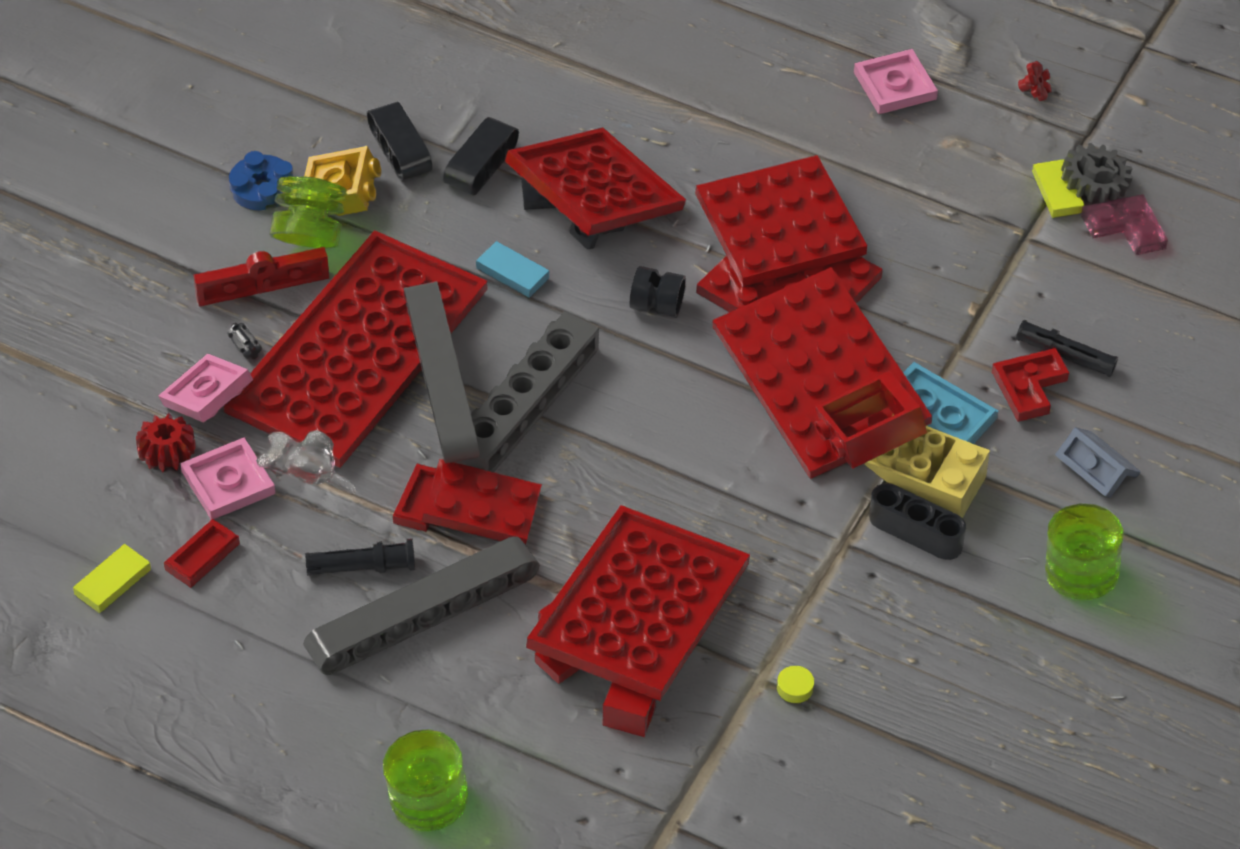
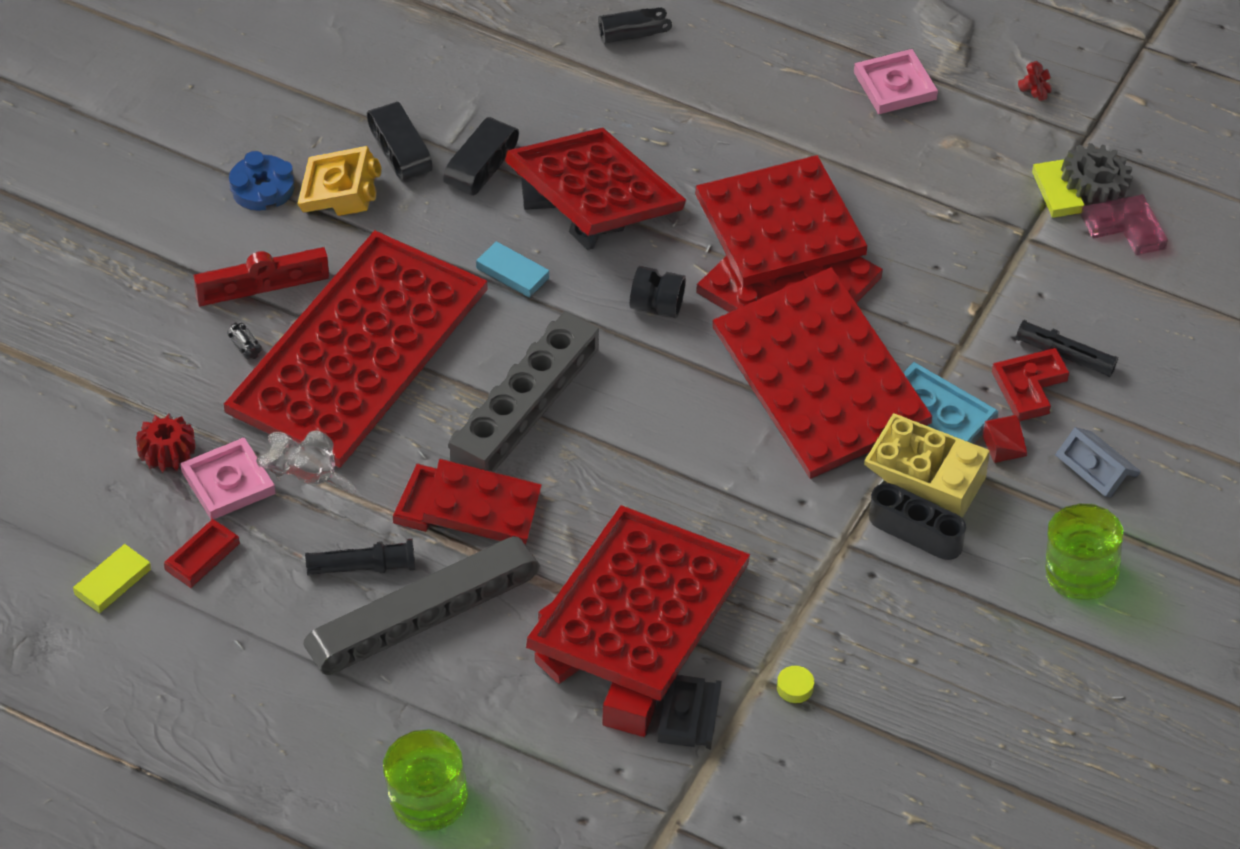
(206, 388): bright pink plate -> none
(308, 206): clear neon green wheel -> none
(441, 373): dark grey beam -> none
(632, 24): none -> black piece
(689, 712): none -> black plate
(861, 403): red window -> none
(1004, 438): none -> red slope

